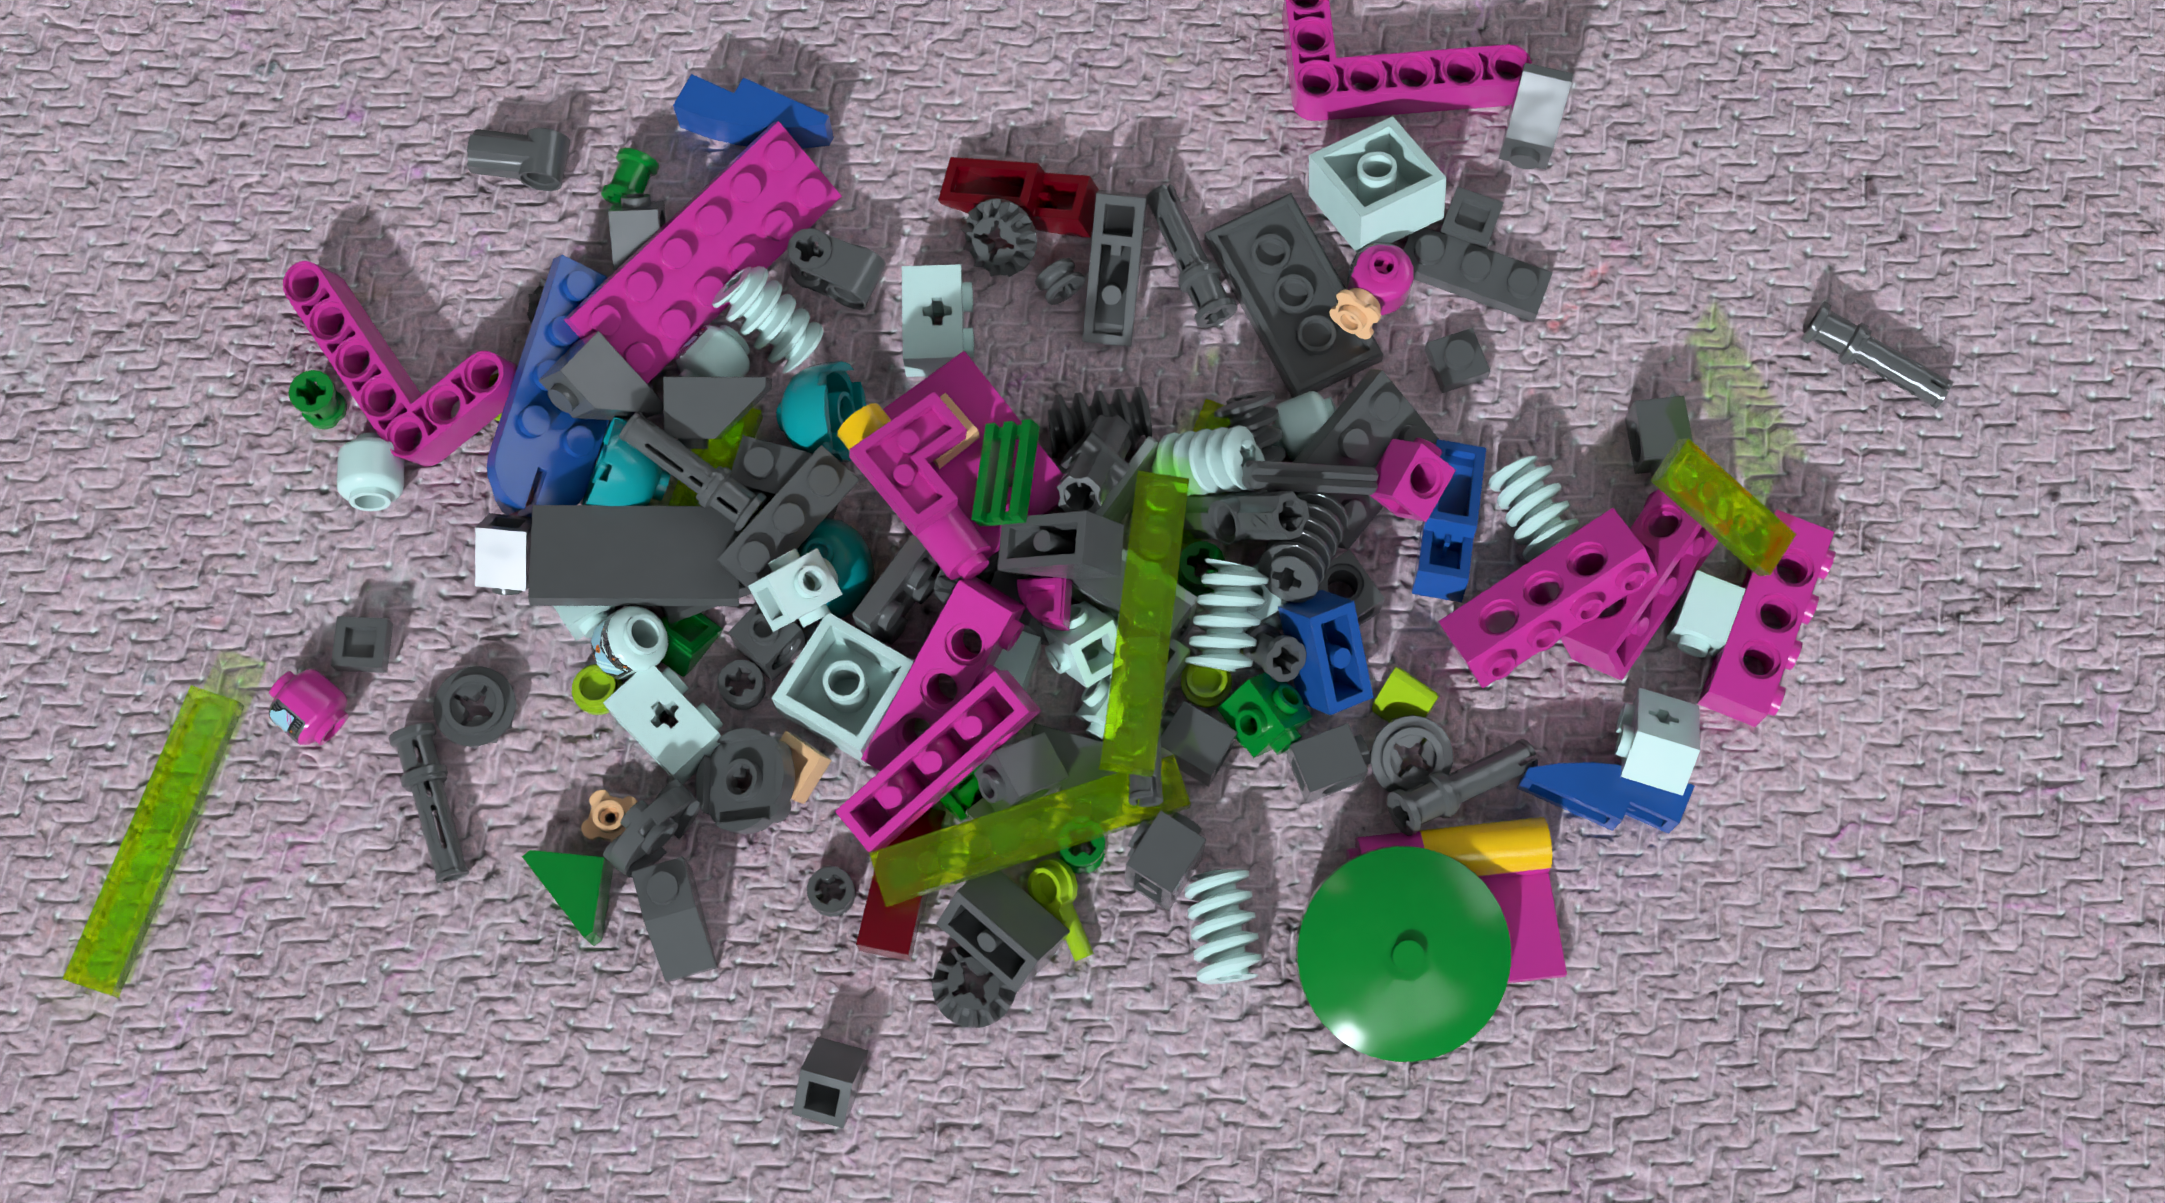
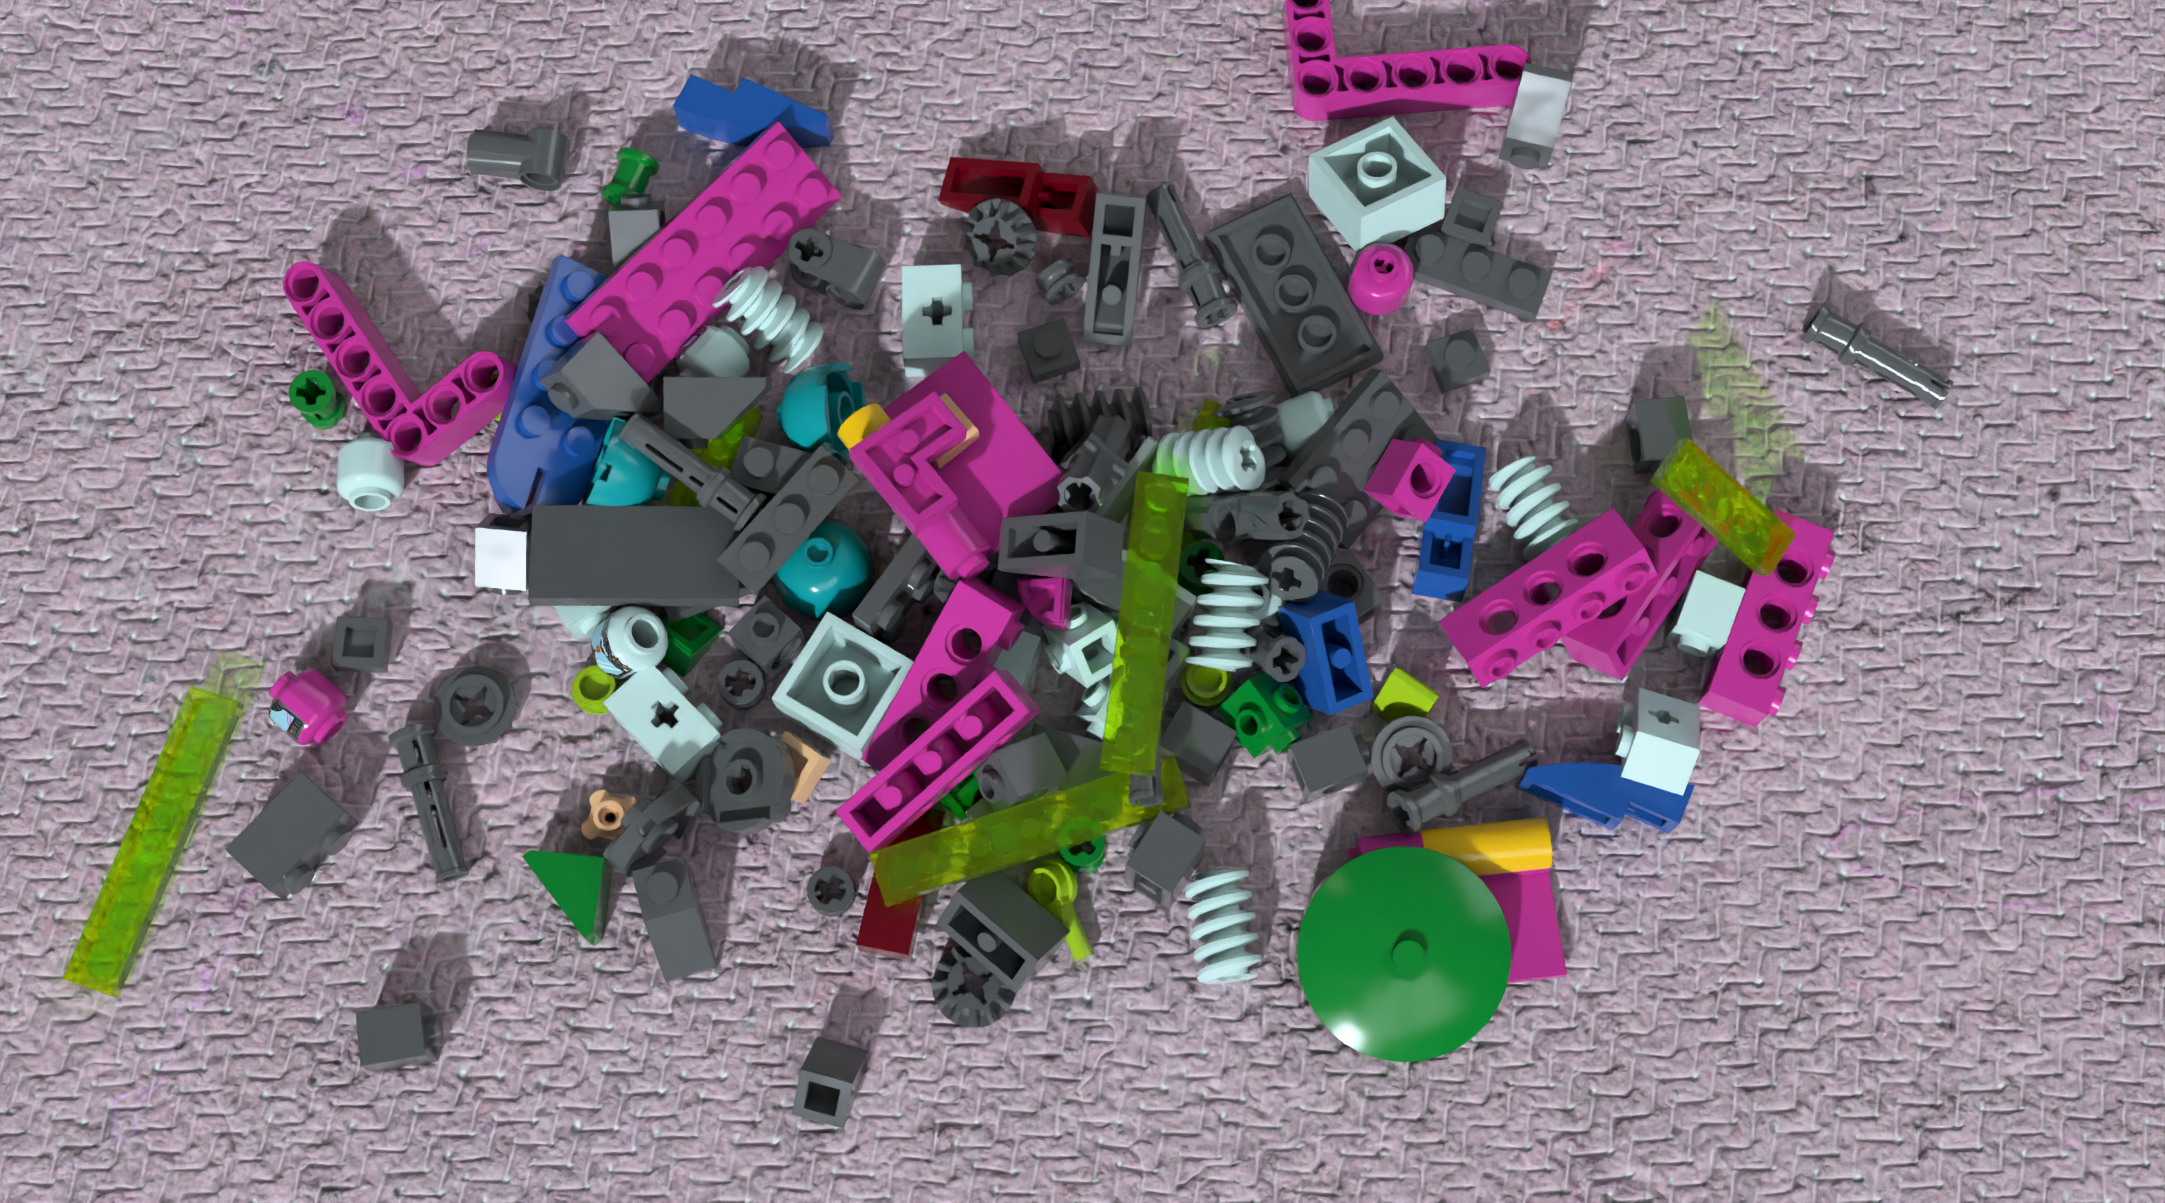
(292, 837): none -> dark grey brick
(398, 1036): none -> dark grey brick
(796, 589): light aqua brick -> none
(998, 475): green tile -> none
(1048, 350): none -> dark grey plate
(1309, 477): dark grey axle -> none
(1356, 312): light nougat plate -> none

